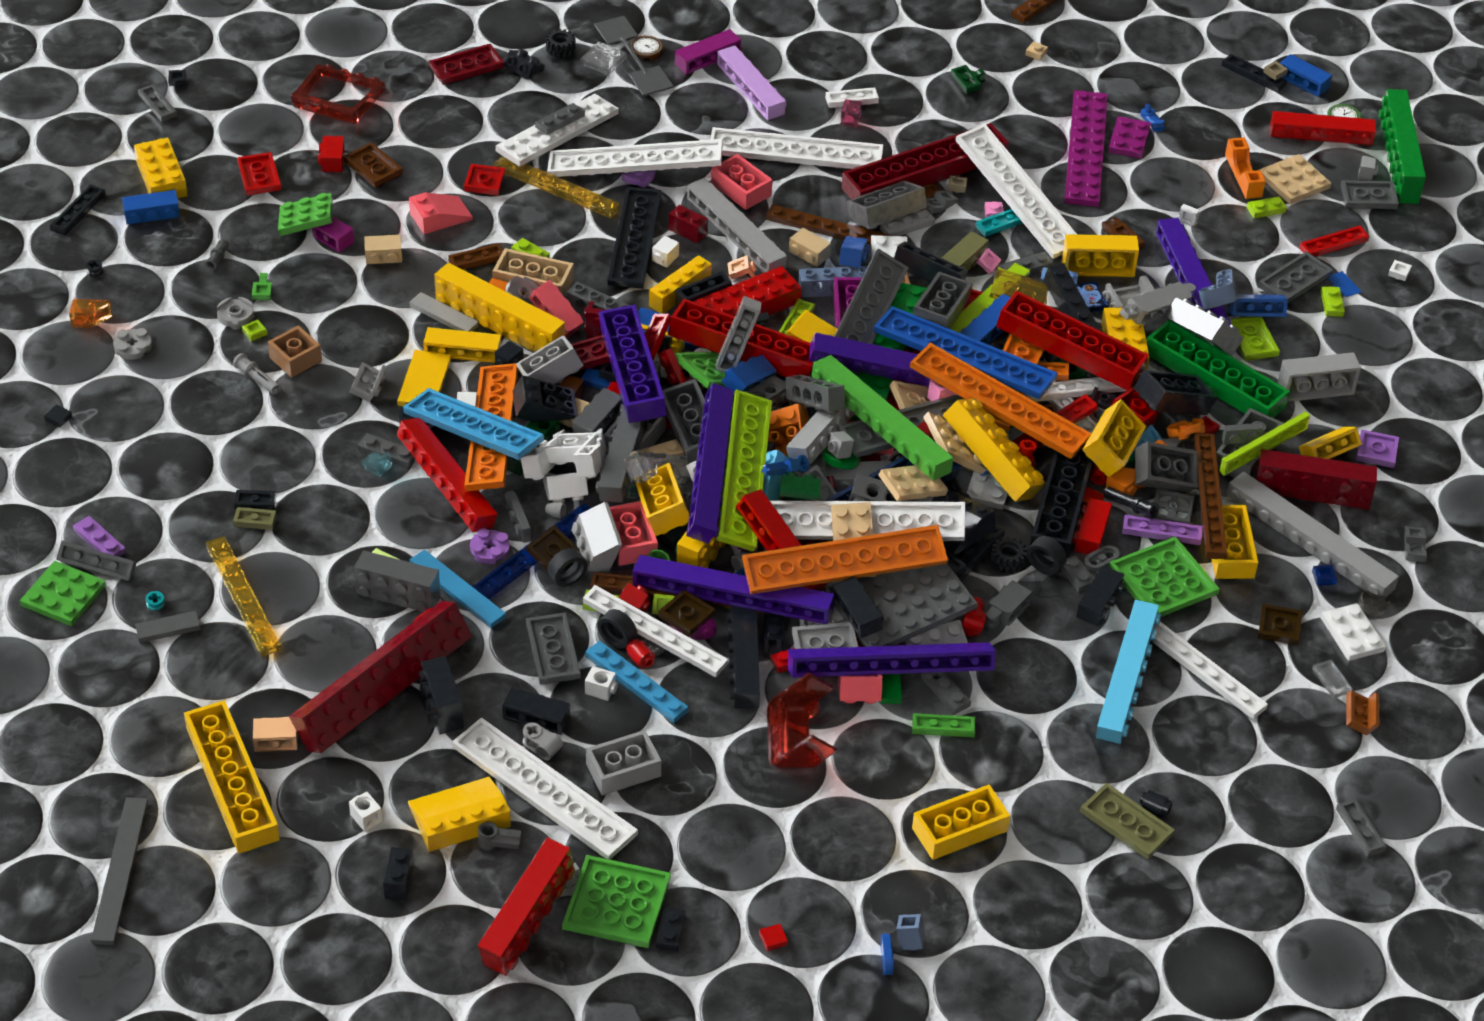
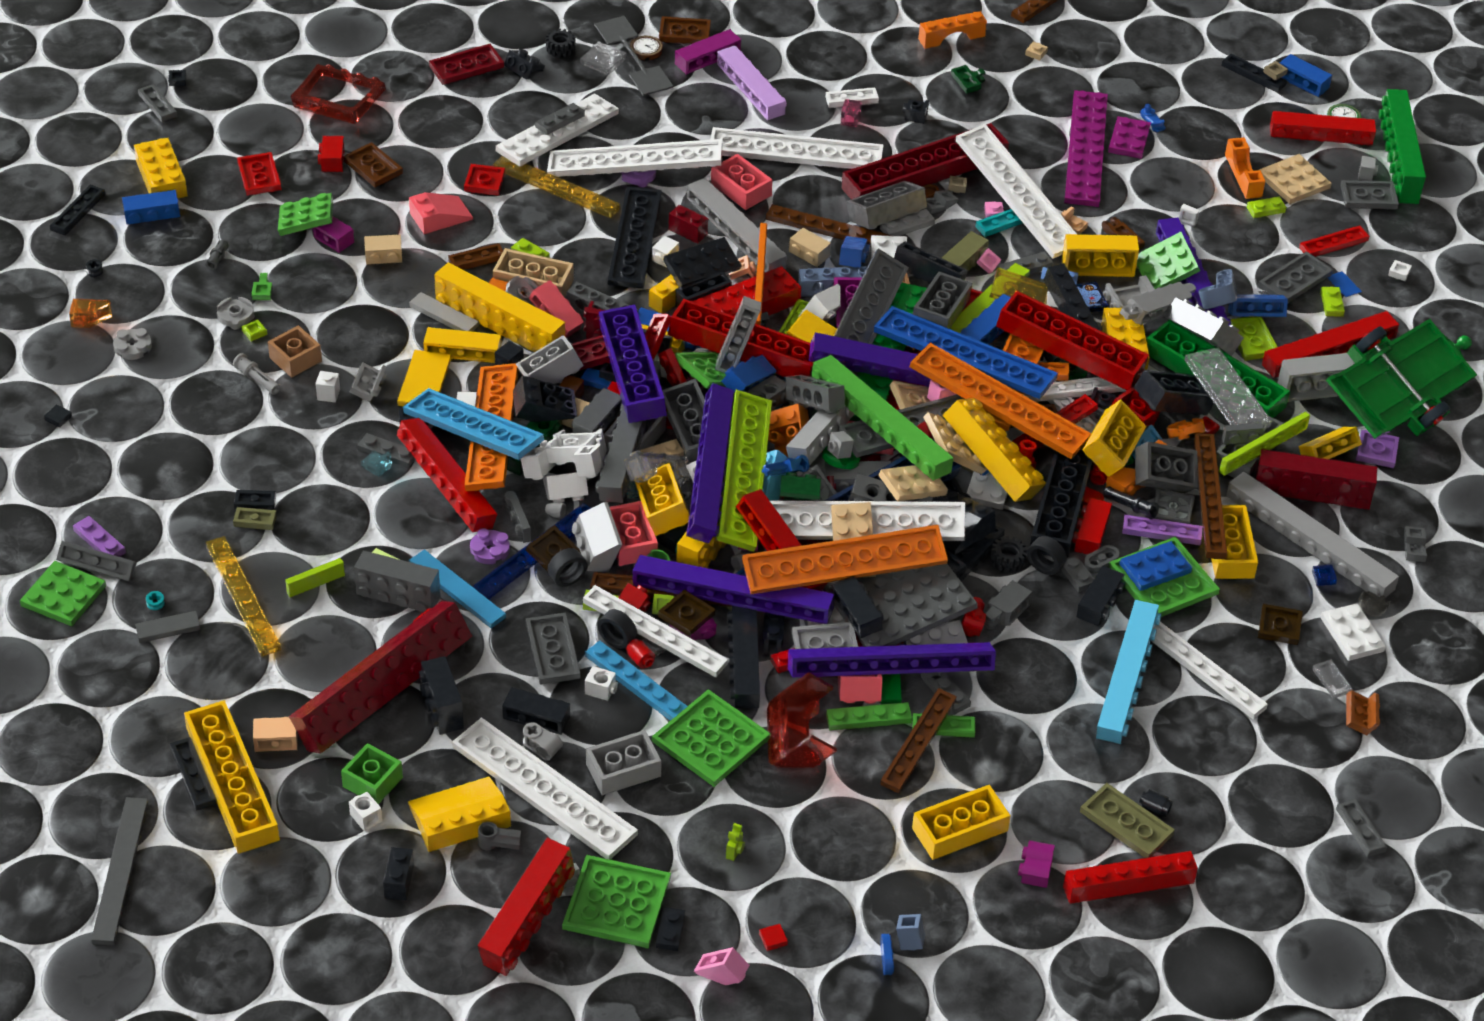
(193, 773): none -> black plate
(315, 577): none -> lime tile
(327, 386): none -> white brick
(372, 773): none -> bright green brick
(683, 30): none -> reddish brown plate
(701, 261): none -> black plate
(711, 737): none -> bright green plate
(723, 966): none -> bright pink slope
(735, 844): none -> lime plate
(761, 267): none -> orange tile
(825, 303): none -> white slope
(868, 716): none -> bright green plate
(916, 111): none -> black brick
(918, 740): none -> reddish brown plate
(934, 32): none -> orange arch
(1037, 863): none -> magenta brick
(1076, 223): none -> light nougat bracket
(1130, 877): none -> red brick
(1155, 565): none -> blue plate
(1167, 262): none -> plate
(1226, 388): none -> clear plate
(1329, 342): none -> red brick
(1403, 378): none -> green piece

